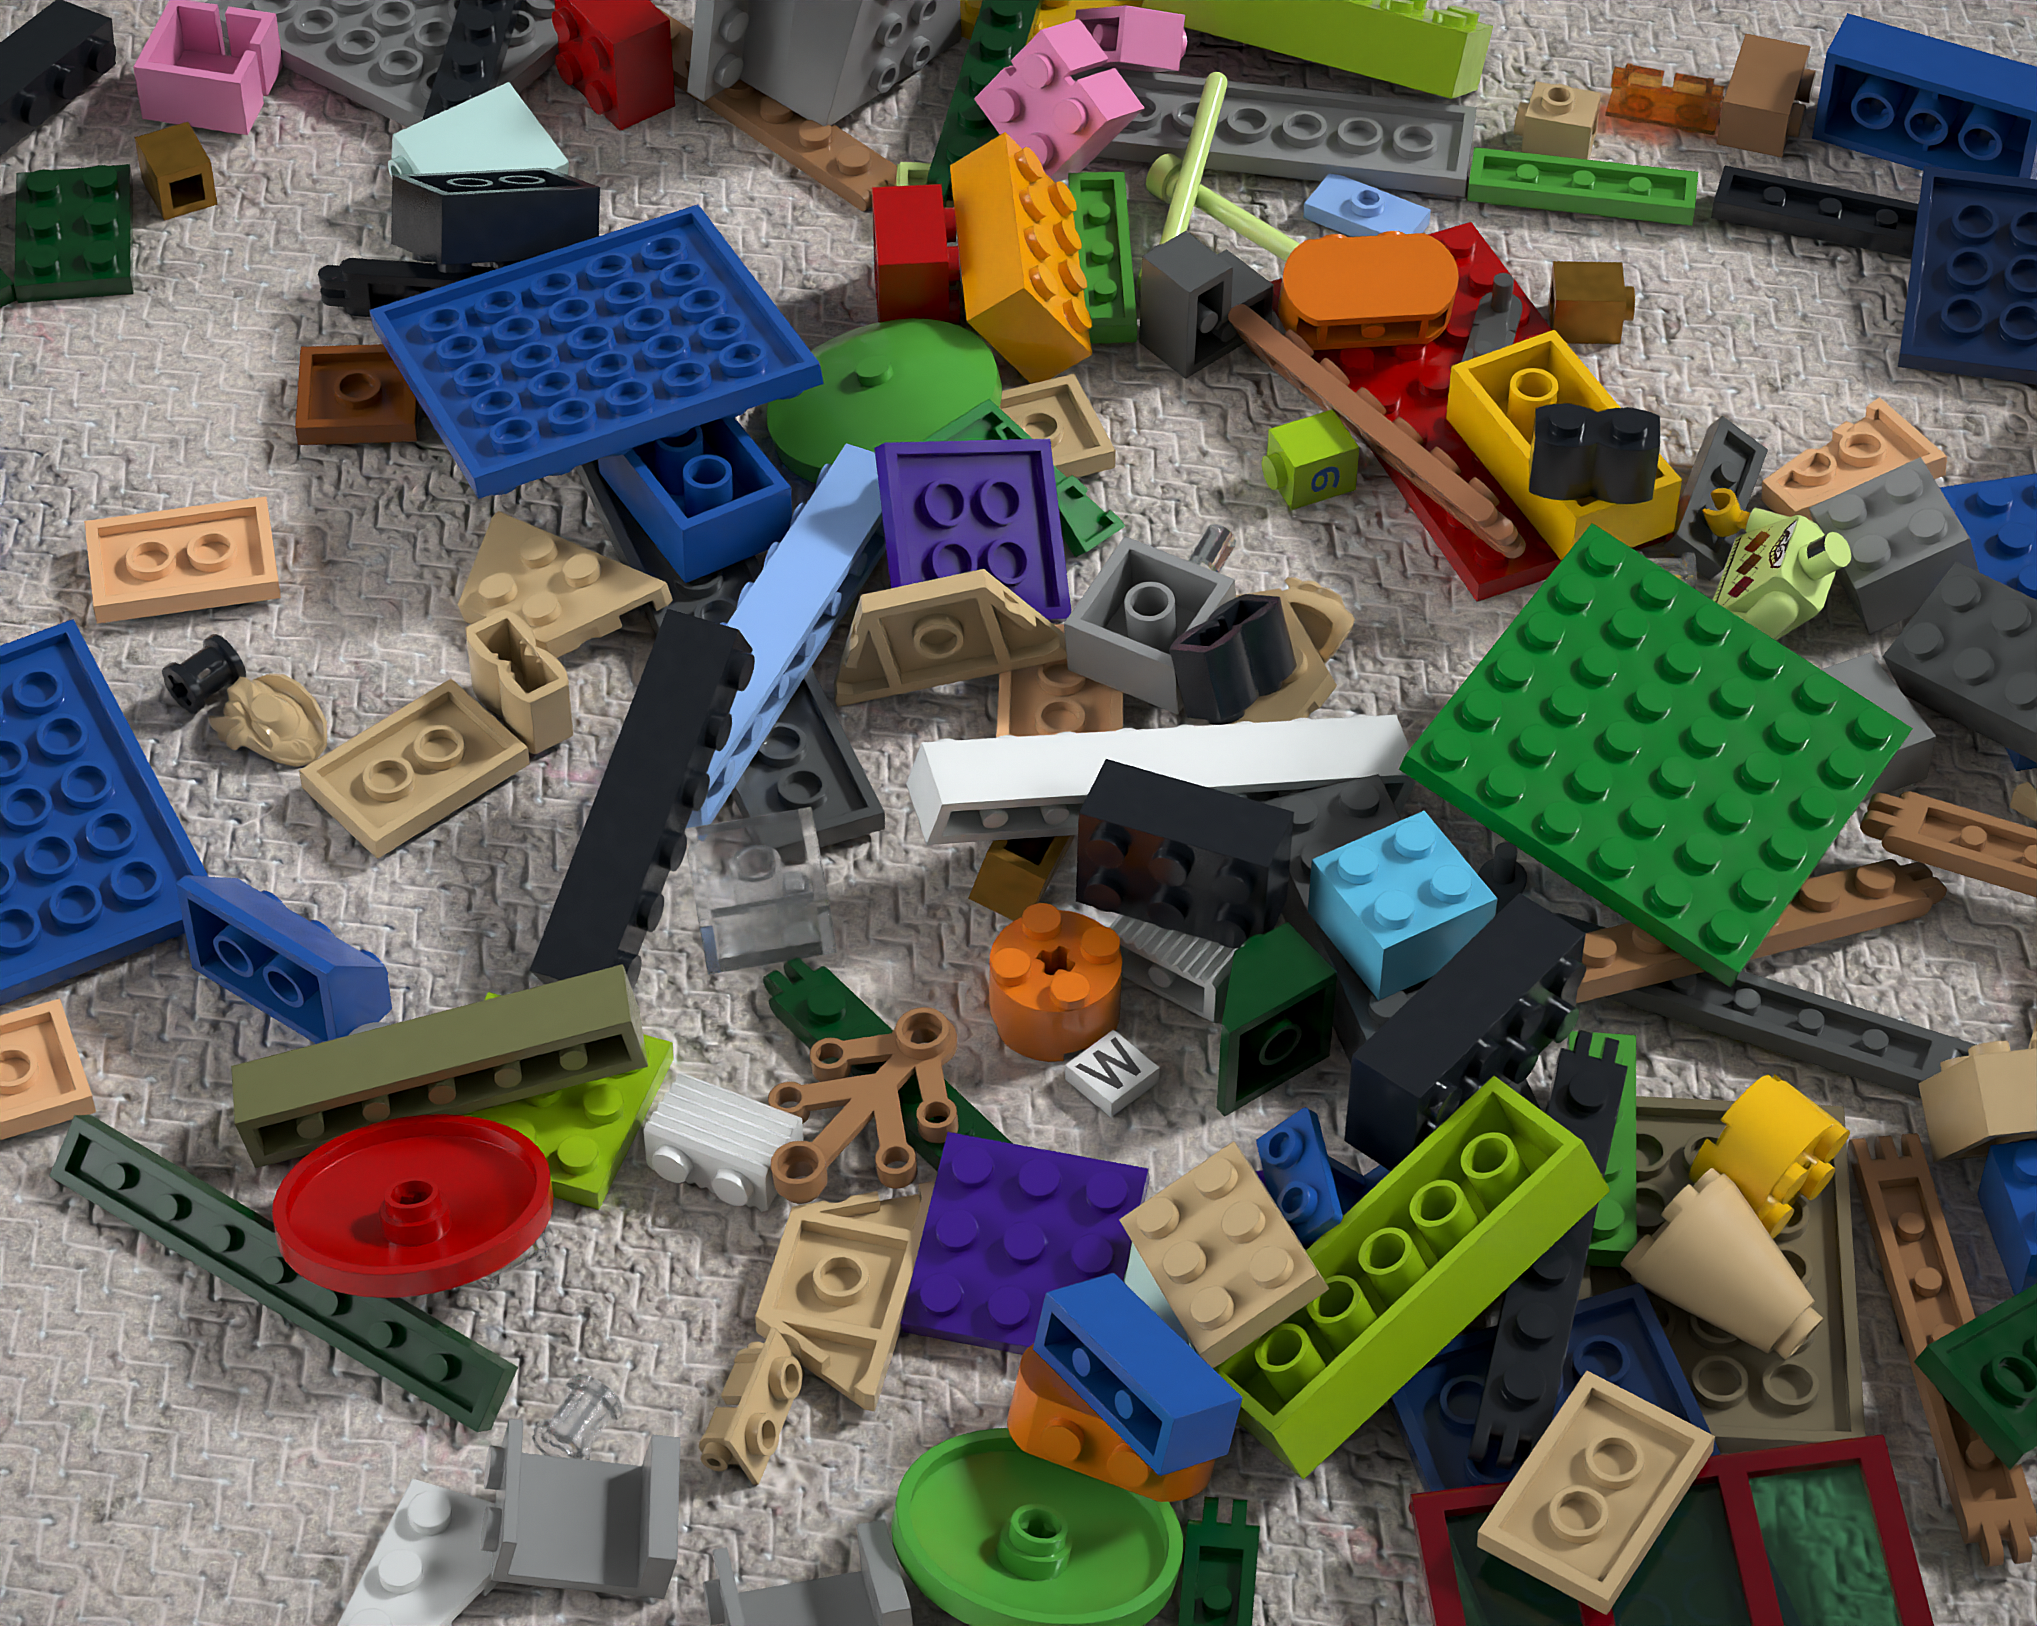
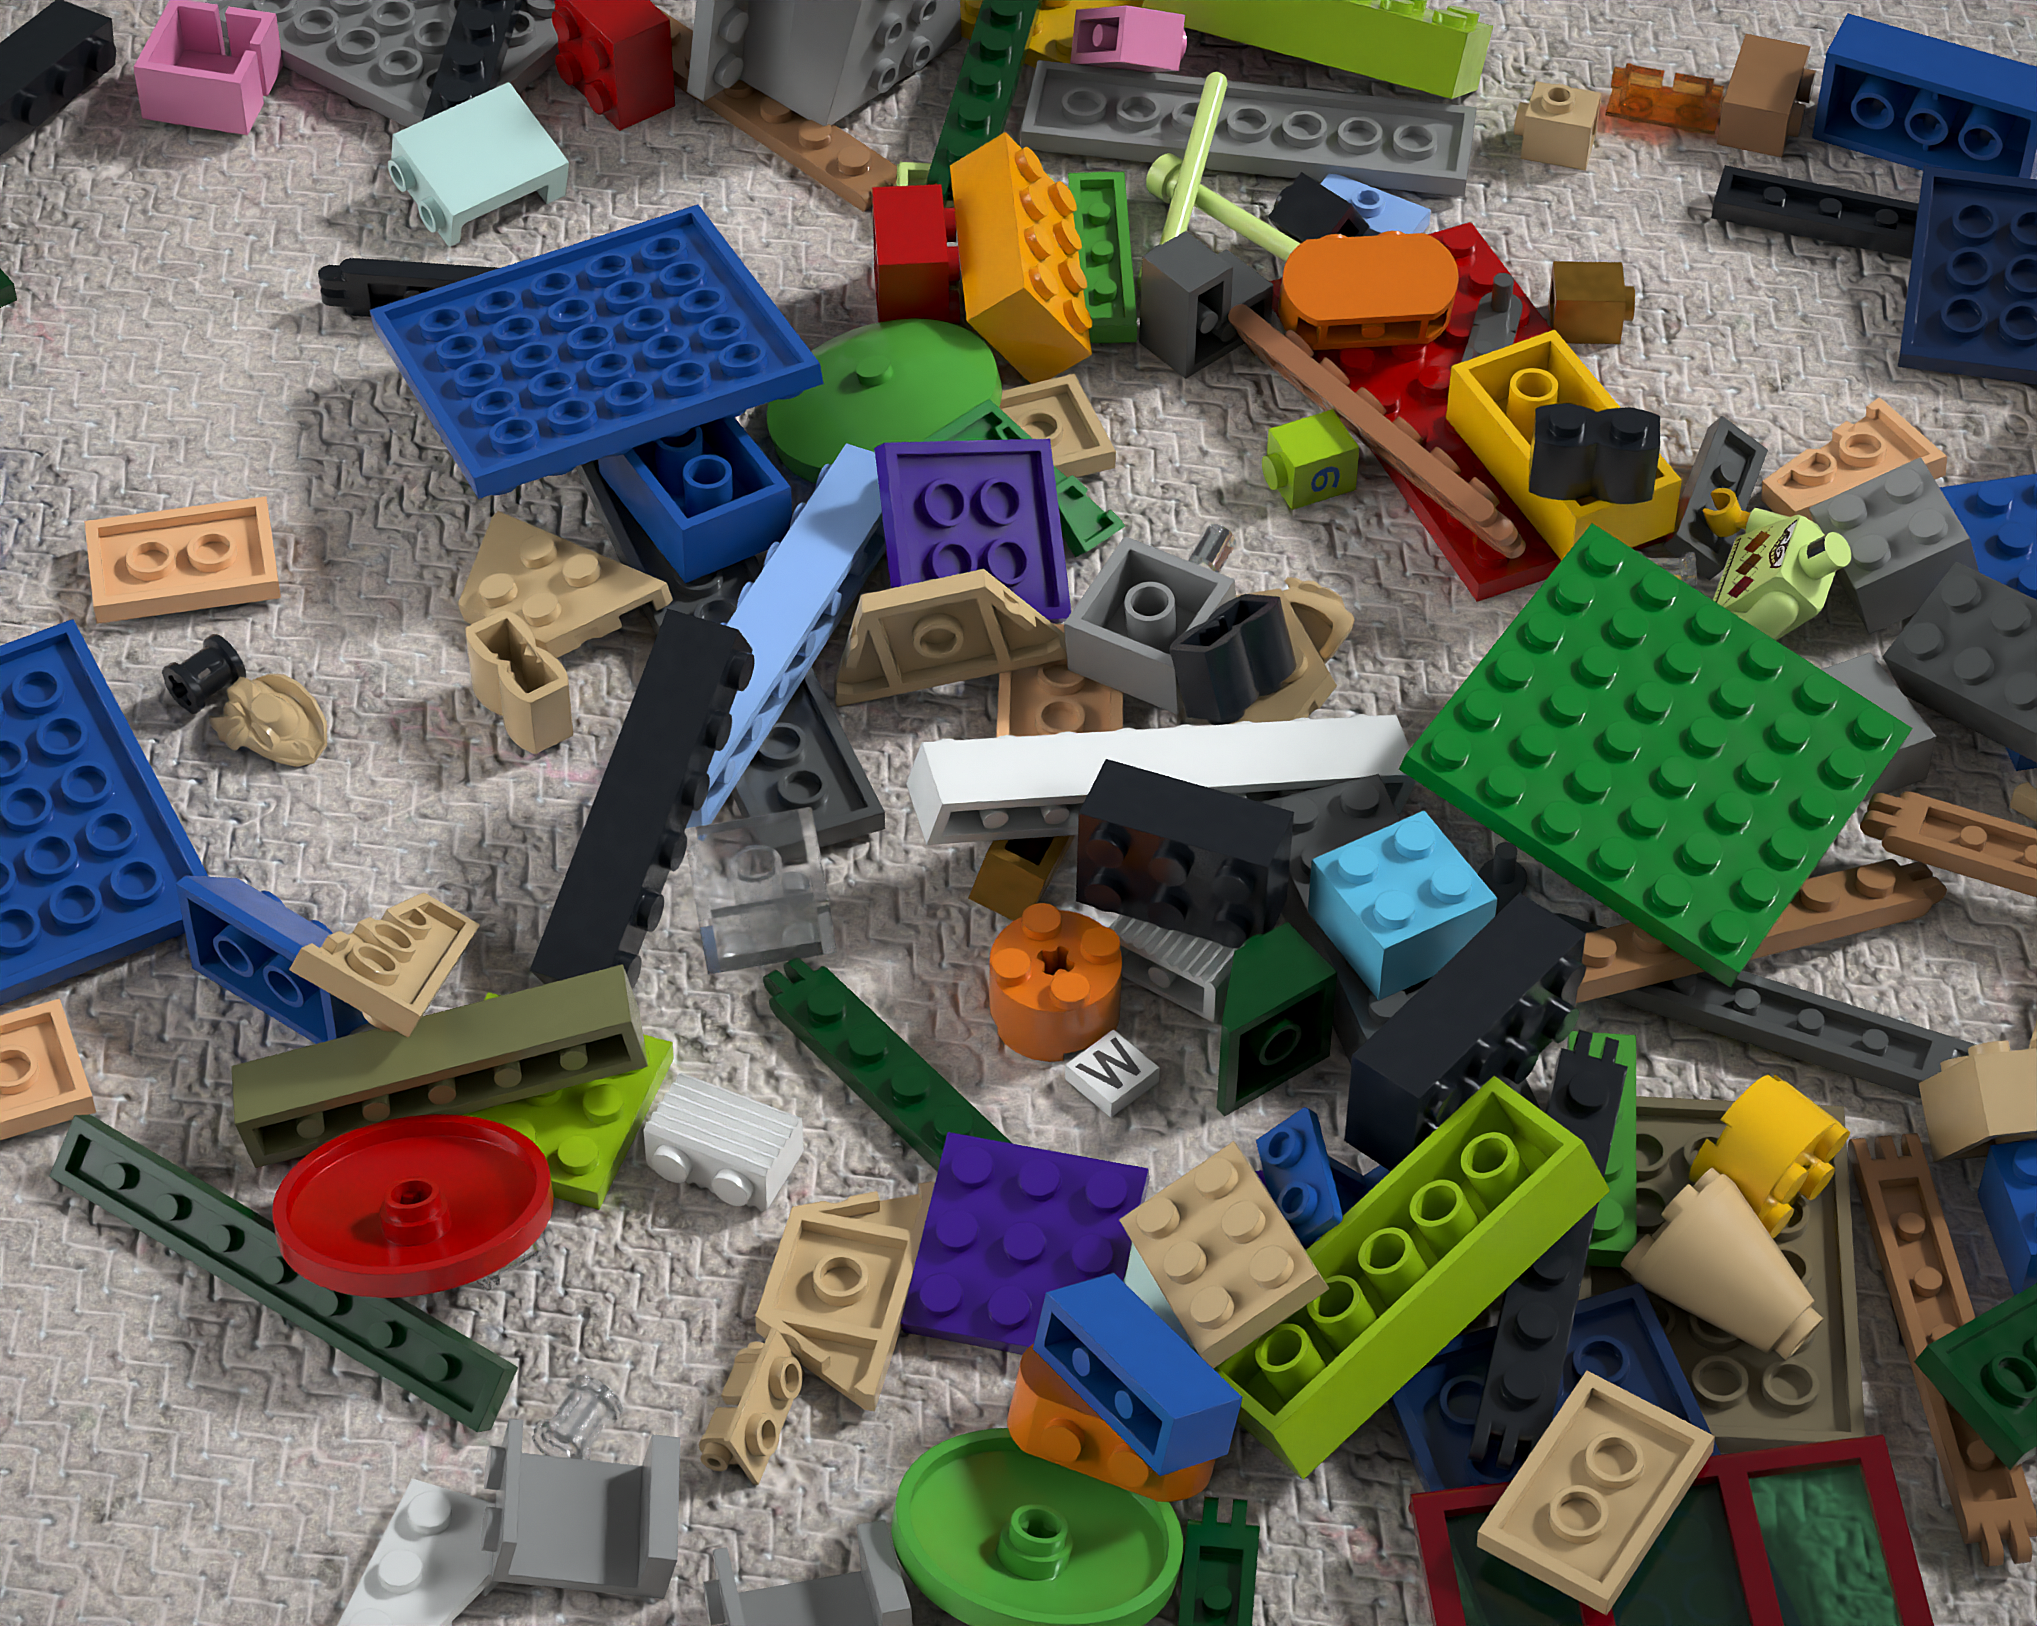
(74, 233): dark green plate -> none
(176, 170): pearl gold brick -> none
(353, 397): dark orange plate -> none
(391, 963): none -> tan wing
(414, 768): tan plate -> none
(491, 215): black brick -> none
(865, 1098): medium nougat plant -> none
(1052, 113): bright pink piece -> none
(1313, 211): none -> black brick
(1583, 186): bright green plate -> none

